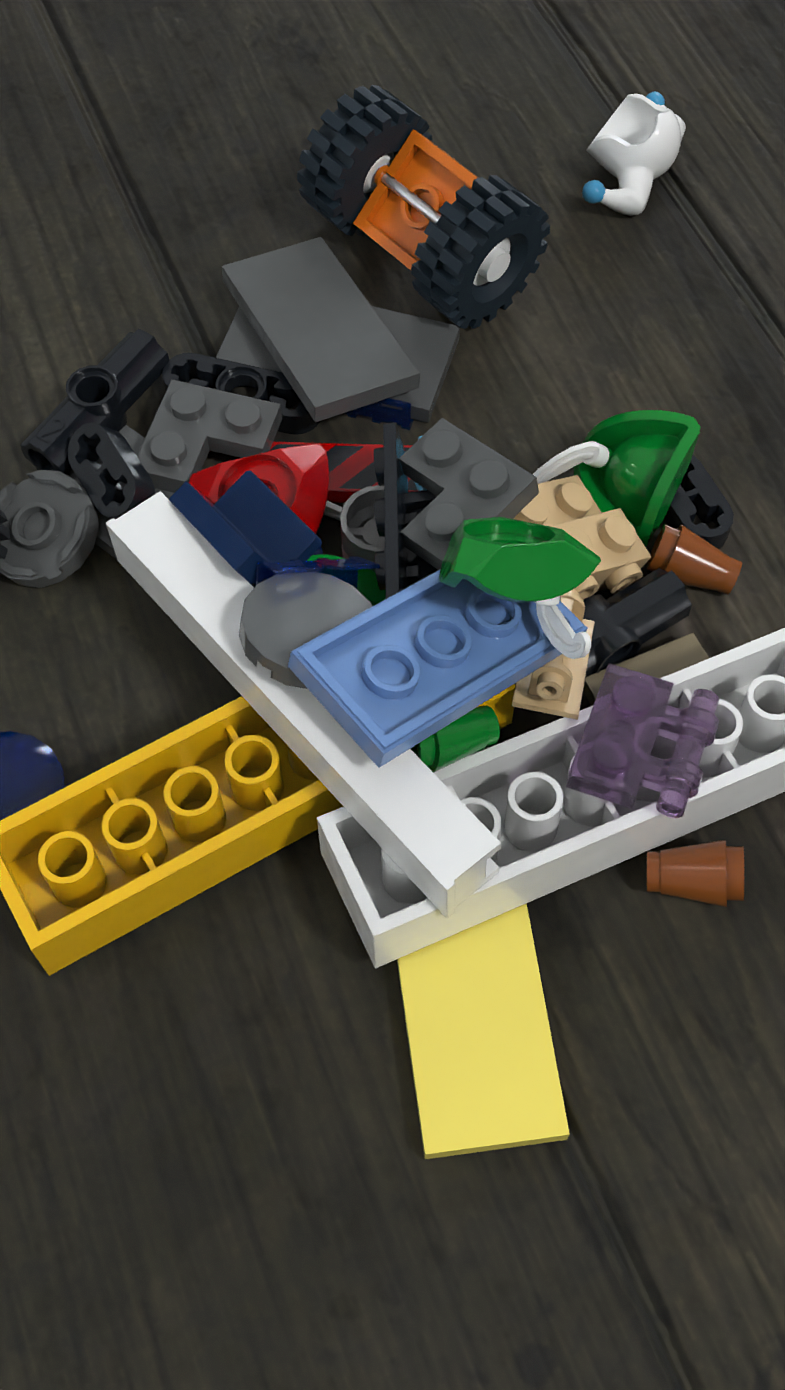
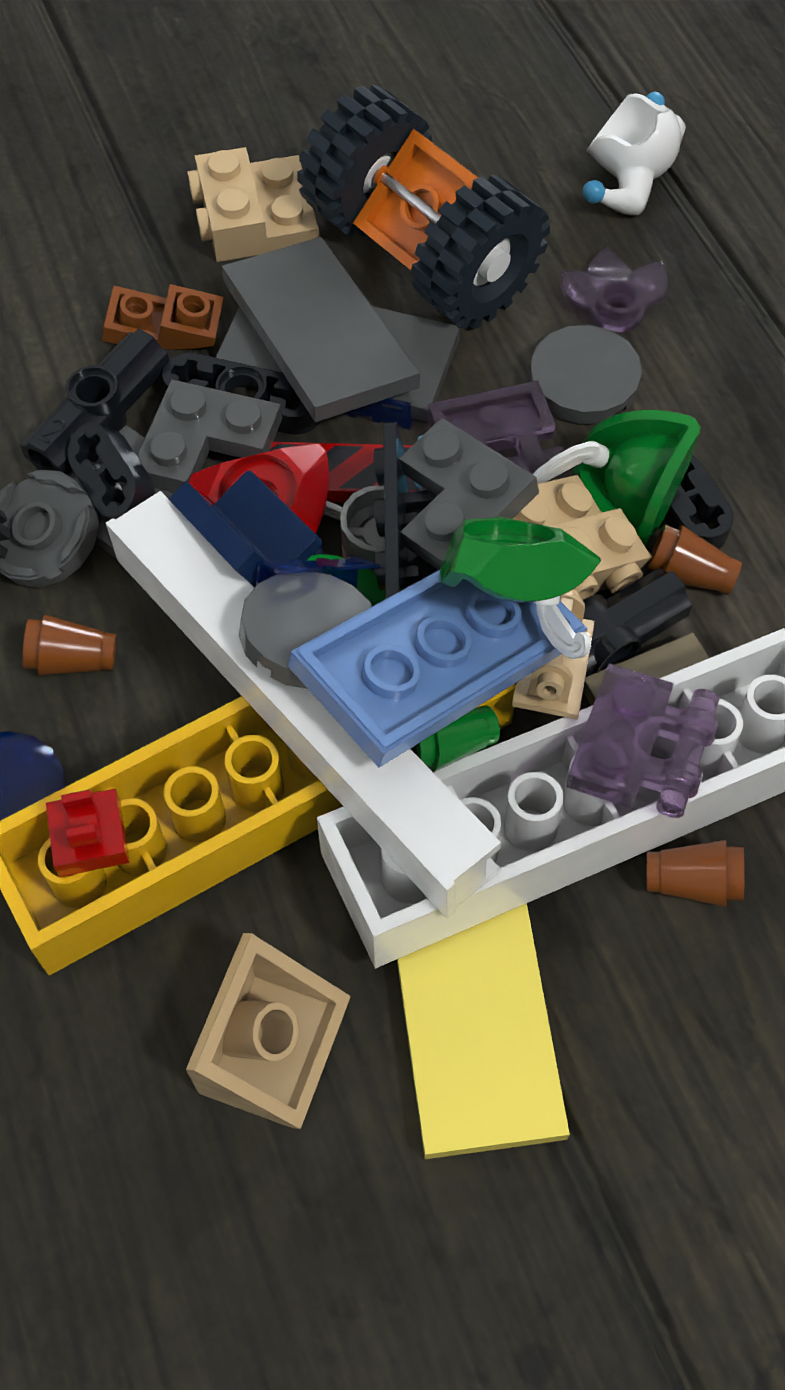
(66, 647): none -> dark orange cone
(87, 832): none -> red tile
(177, 322): none -> dark orange slope
(249, 204): none -> tan plate
(267, 1034): none -> tan slope
(504, 420): none -> clear purple plate
(586, 373): none -> dark grey tile
(614, 292): none -> clear purple plate

